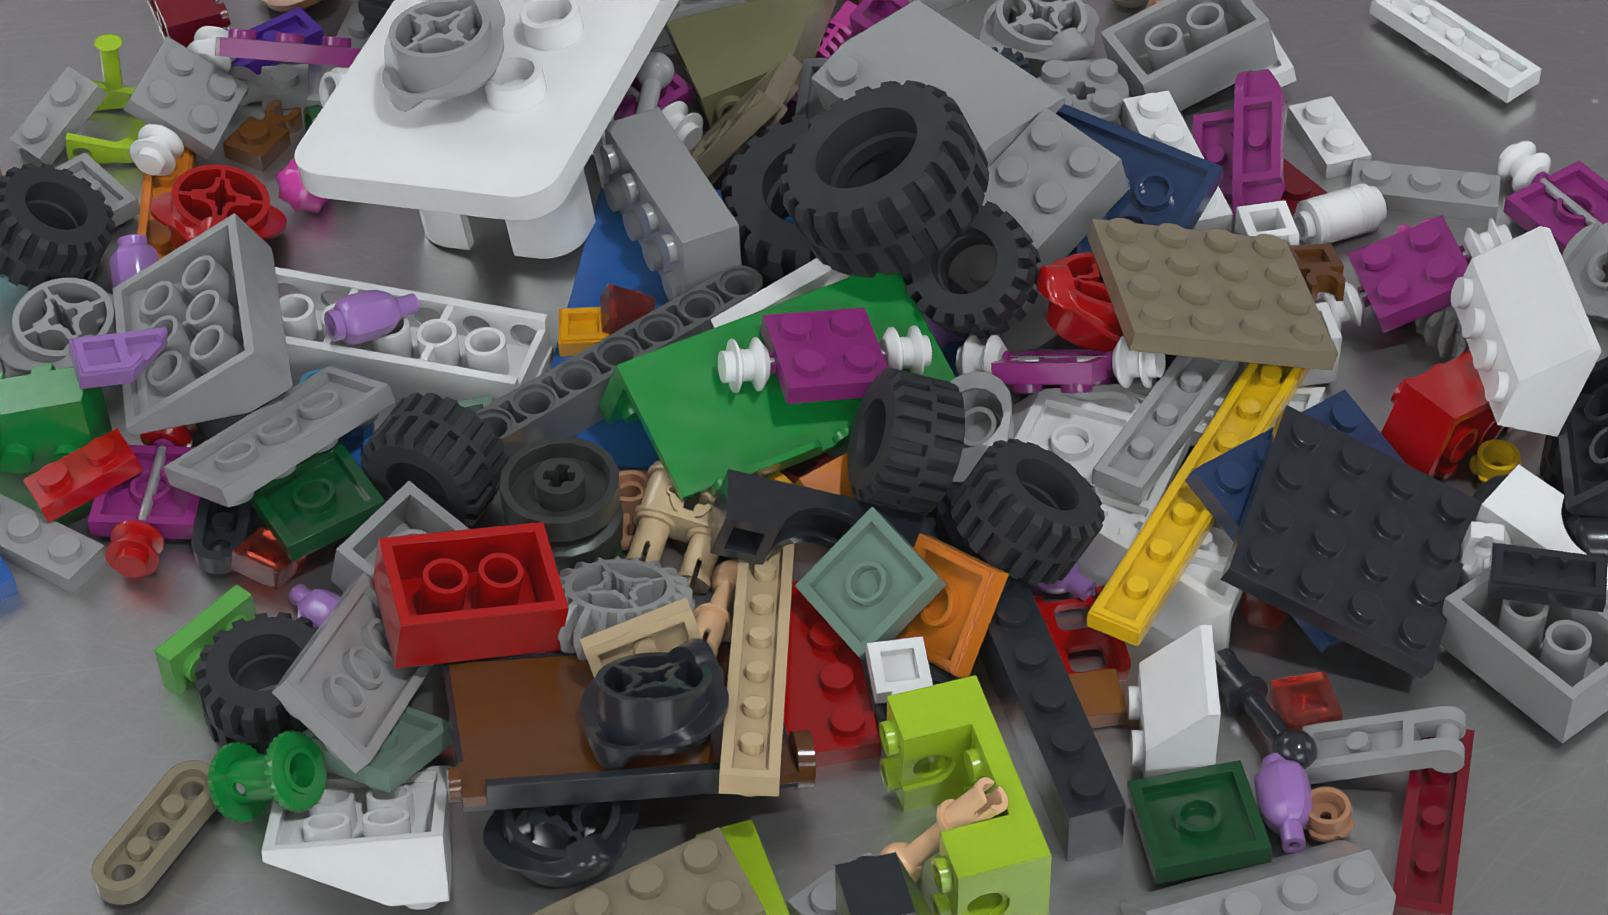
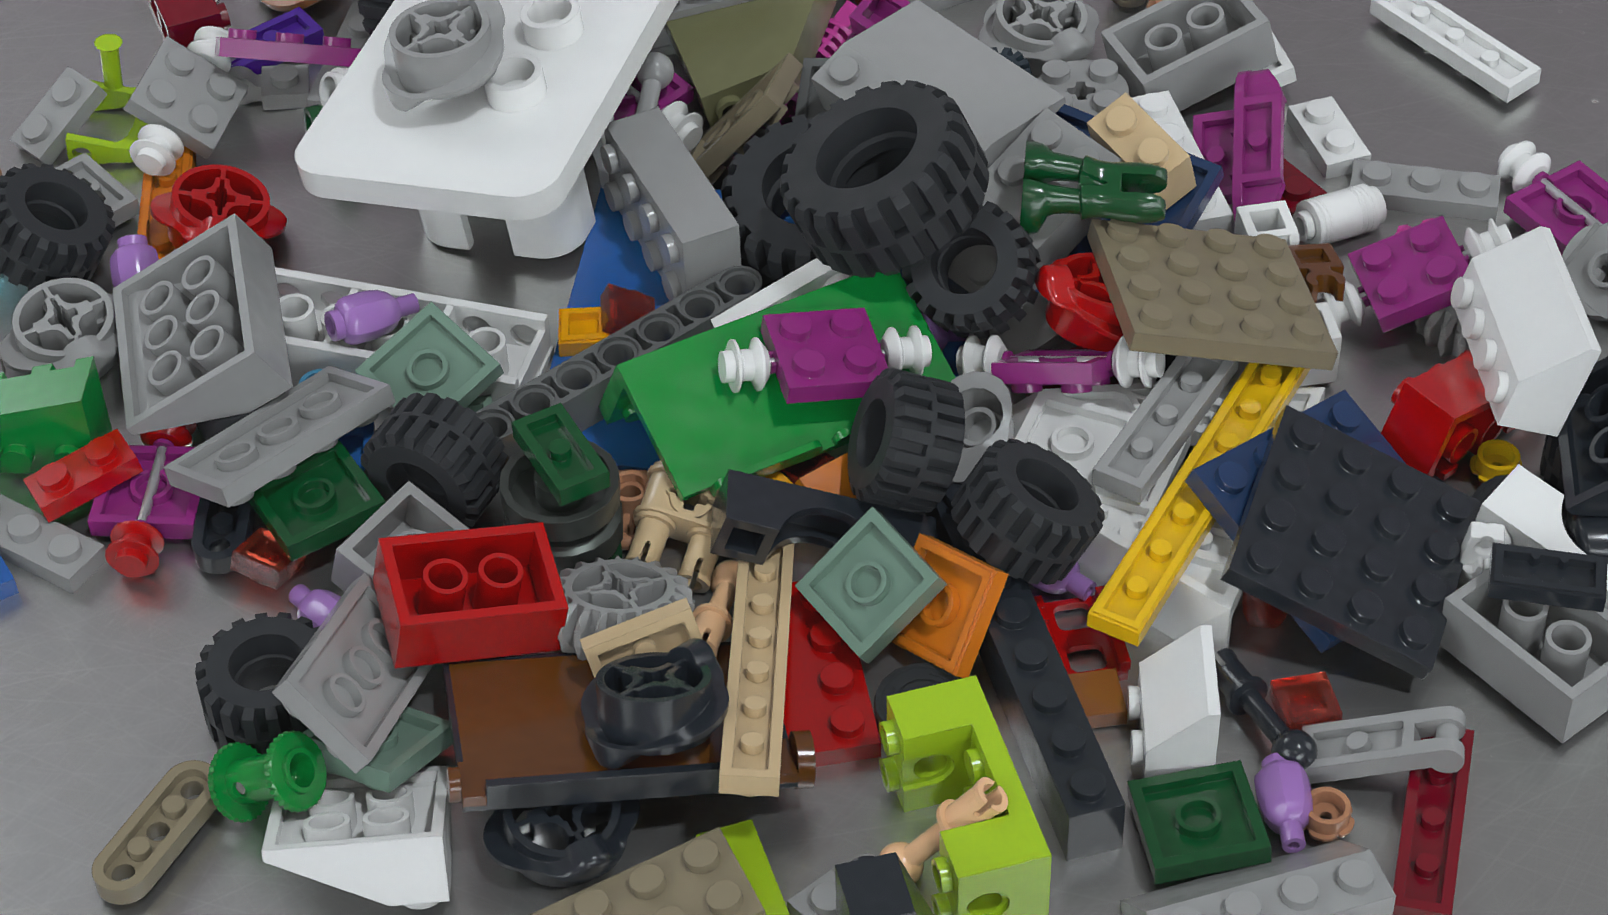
(115, 356): medium lavender tile -> none
(182, 651): bright green plate -> none
(262, 141): reddish brown plate -> none
(293, 192): dark pink piece -> none
(432, 358): none -> sand green plate
(561, 454): none -> dark green plate
(897, 667): white plate -> none
(1104, 188): none -> dark green piece
(1137, 138): none -> tan brick

